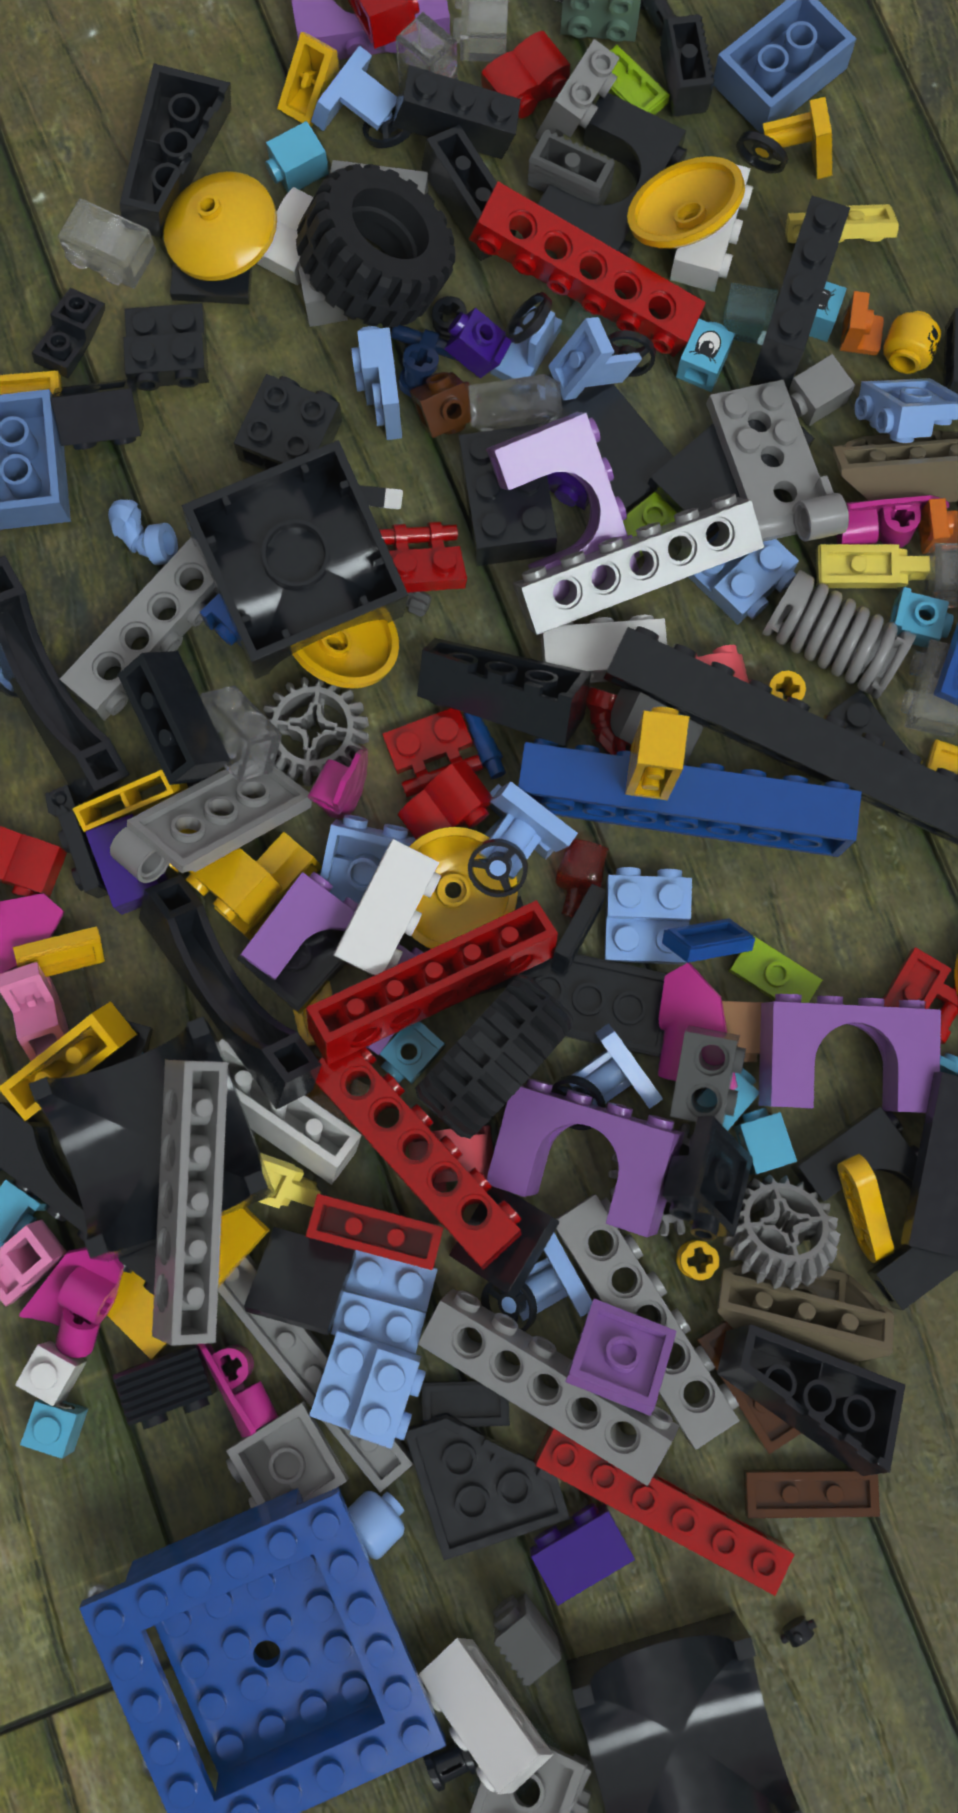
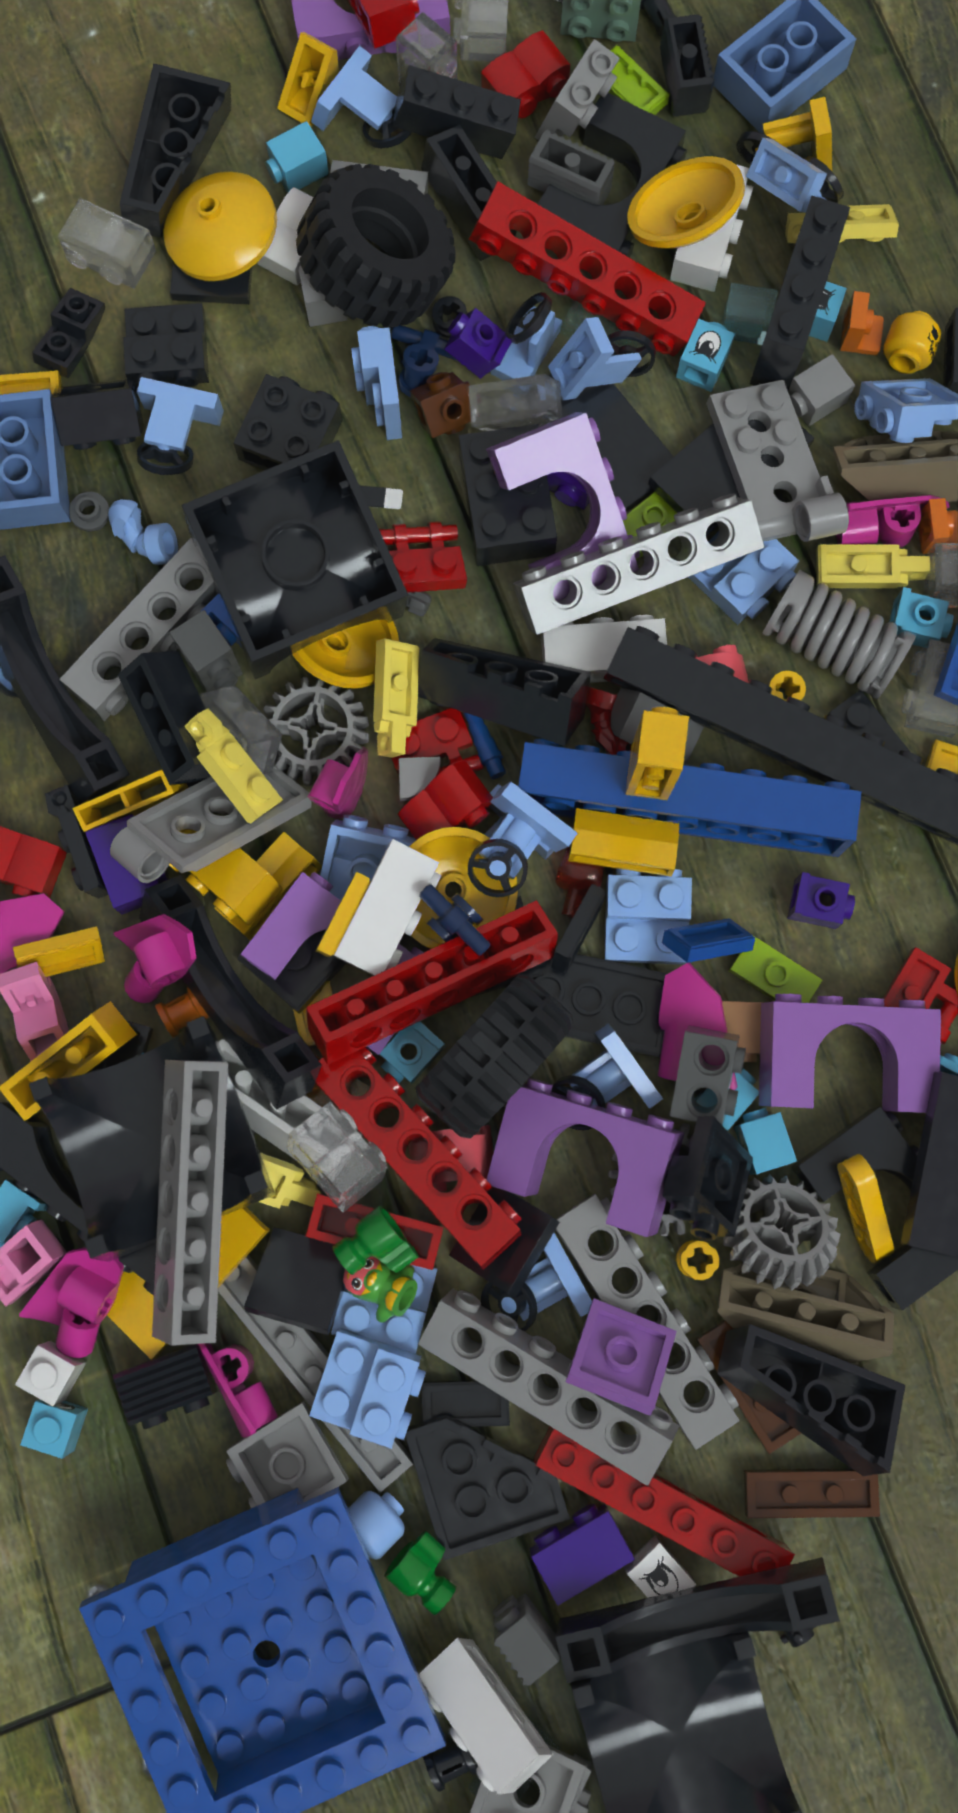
(93, 521): none -> dark grey plate
(162, 952): none -> dark pink panel
(170, 423): none -> light blue piece
(179, 1012): none -> orange bush
(207, 652): none -> dark grey brick
(232, 767): none -> light yellow hinge
(337, 1156): none -> clear brick
(343, 914): none -> yellow tile
(376, 1237): none -> green piece
(382, 1286): none -> bright green animal
(395, 695): none -> light yellow hinge
(414, 1573): none -> green piece
(416, 775): none -> light grey tile
(454, 919): none -> dark blue piece
(624, 842): none -> yellow piece
(658, 1570): none -> white brick
(767, 1600): none -> black arch
(793, 177): none -> light blue piece
(806, 905): none -> dark purple brick

